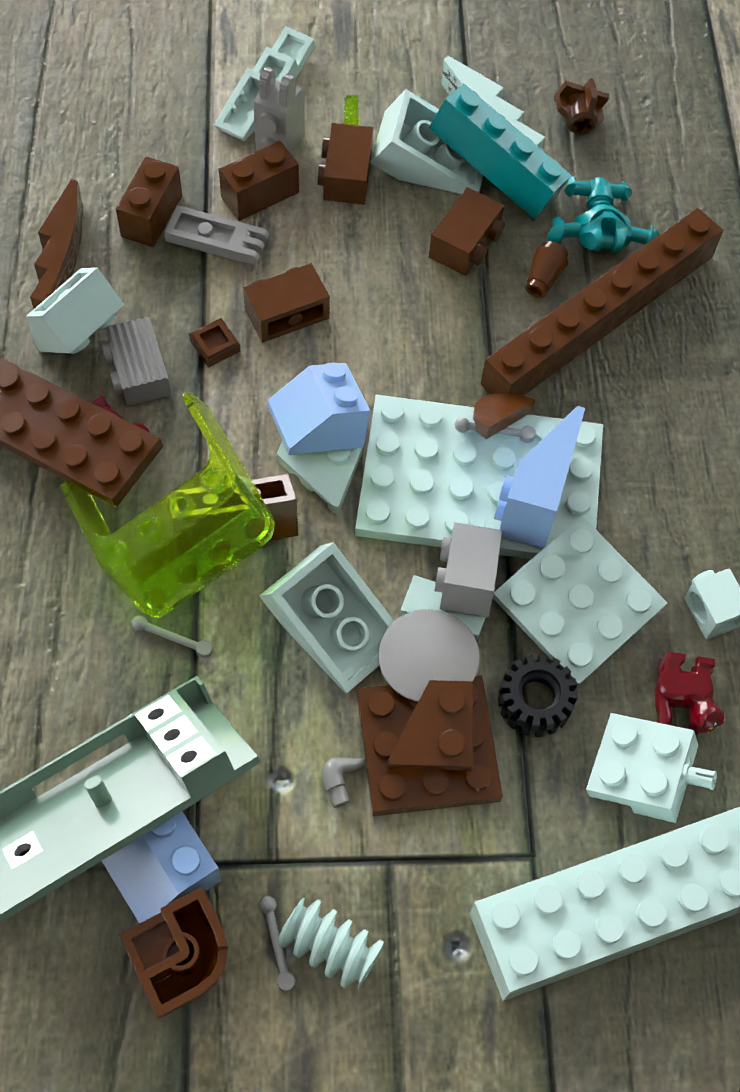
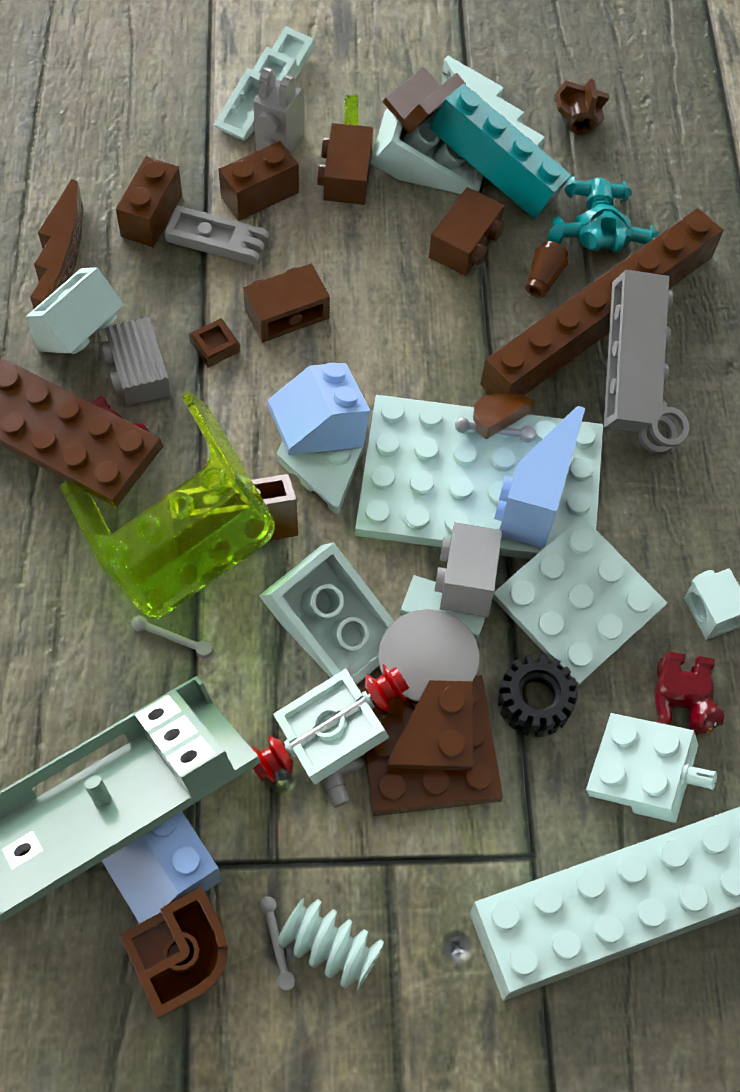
(330, 725): none -> light aqua plate
(419, 98): none -> panel
(638, 360): none -> light grey hinge

